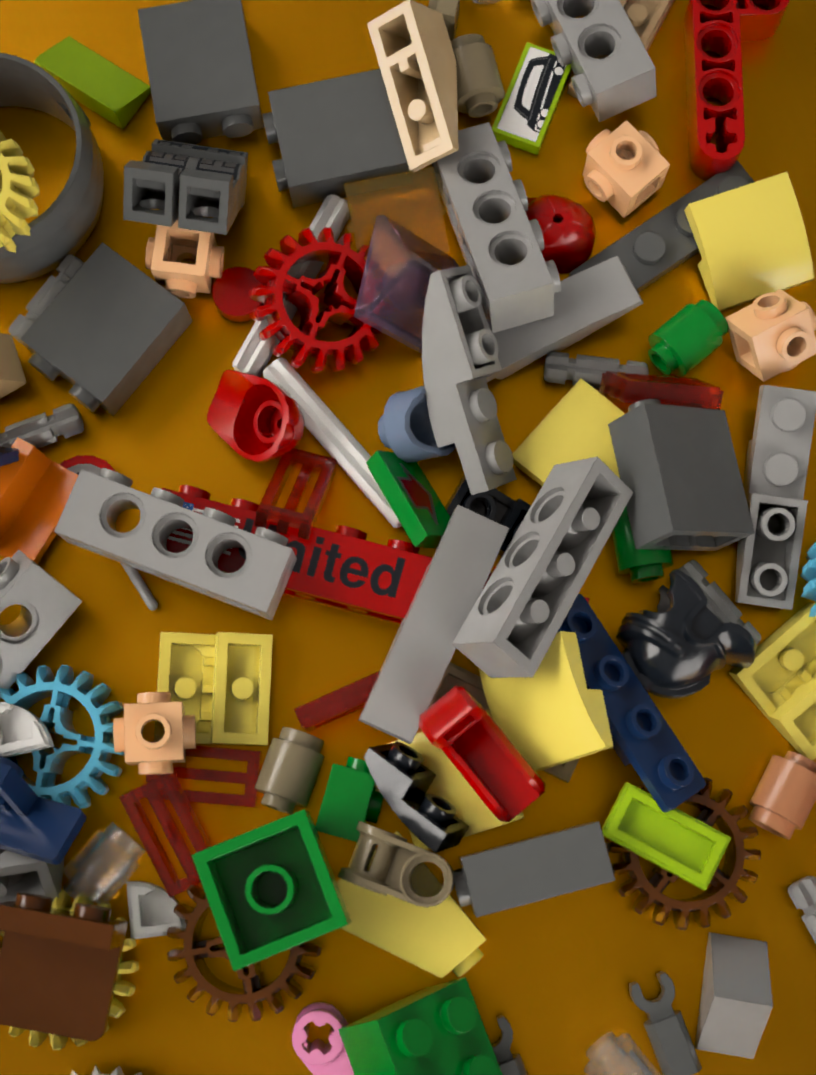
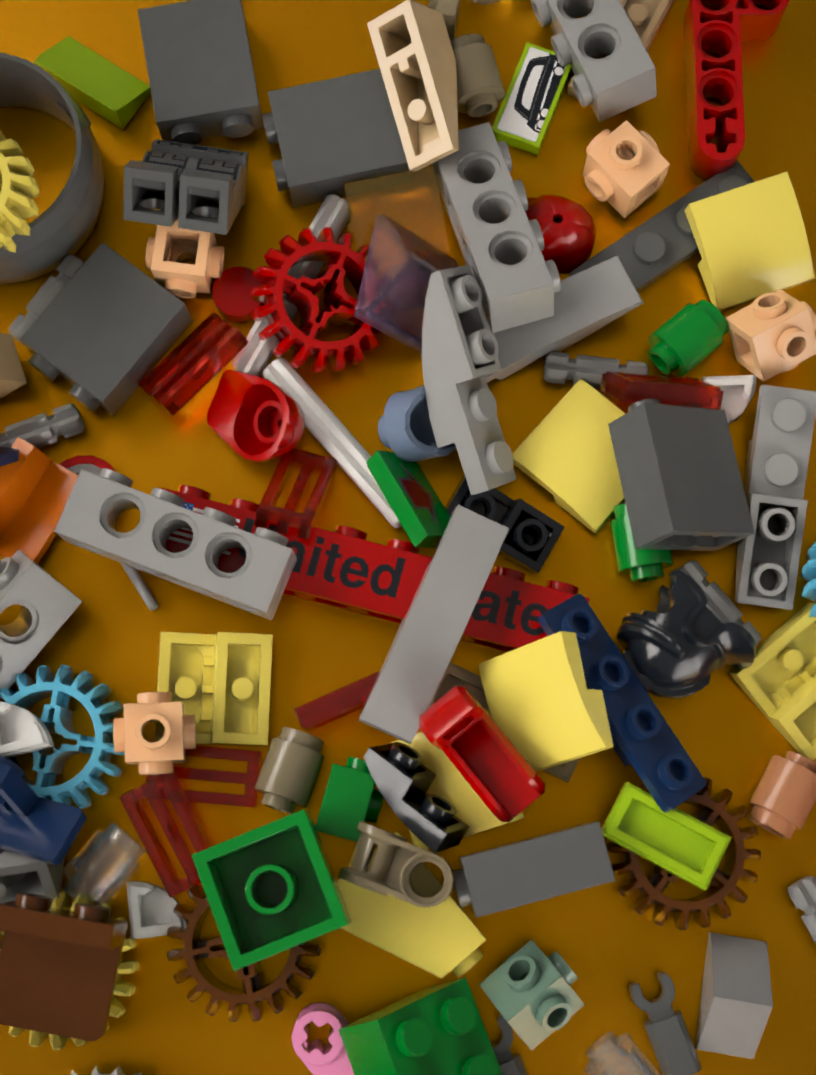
(193, 363): none -> clear red tile
(533, 993): none -> sand green brick
(543, 569): light grey brick -> none
(736, 395): none -> white tile

